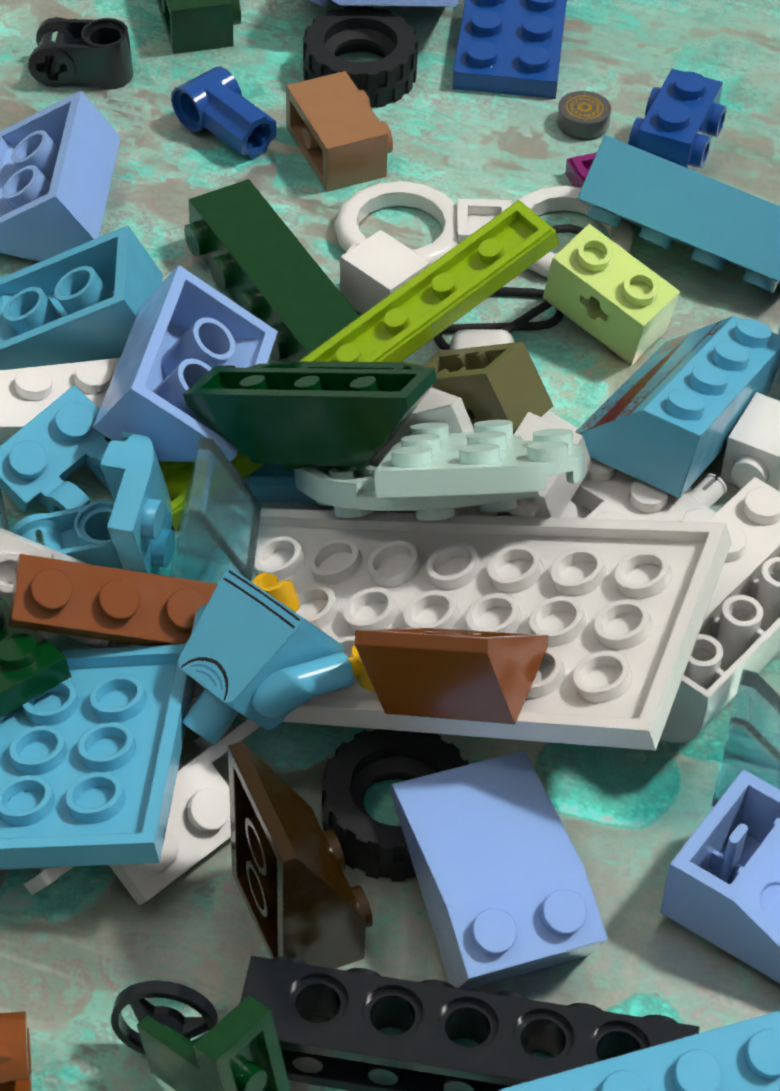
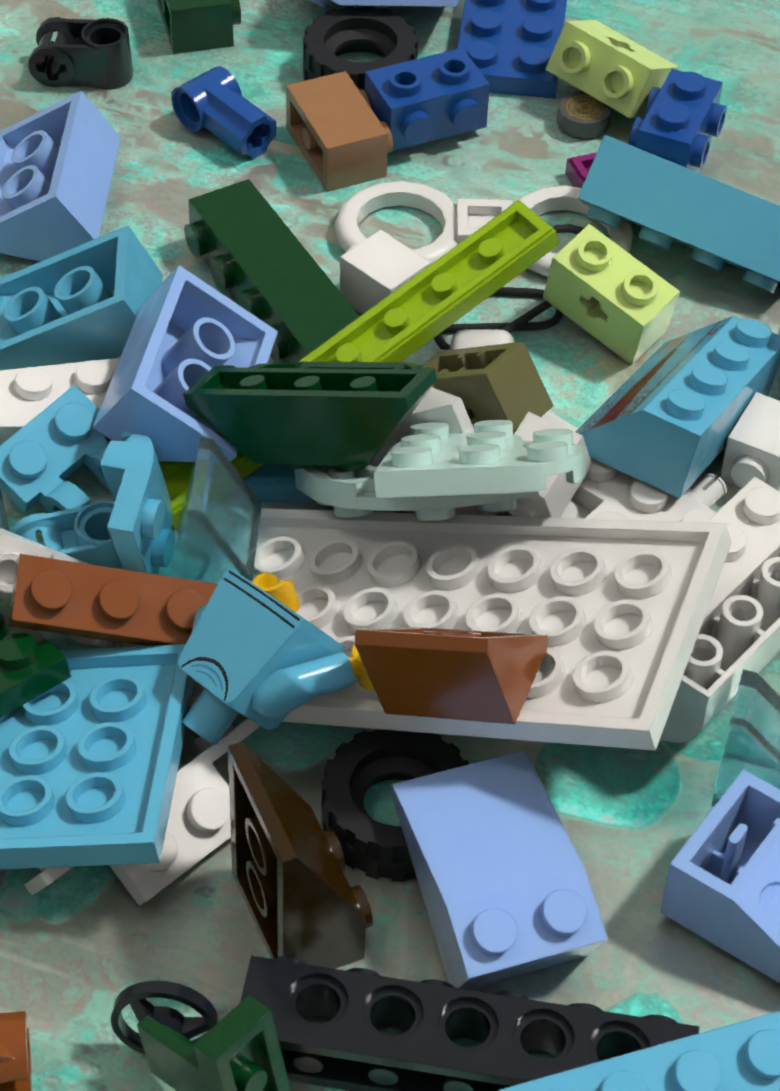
(429, 98): none -> blue brick
(608, 66): none -> yellowish green brick

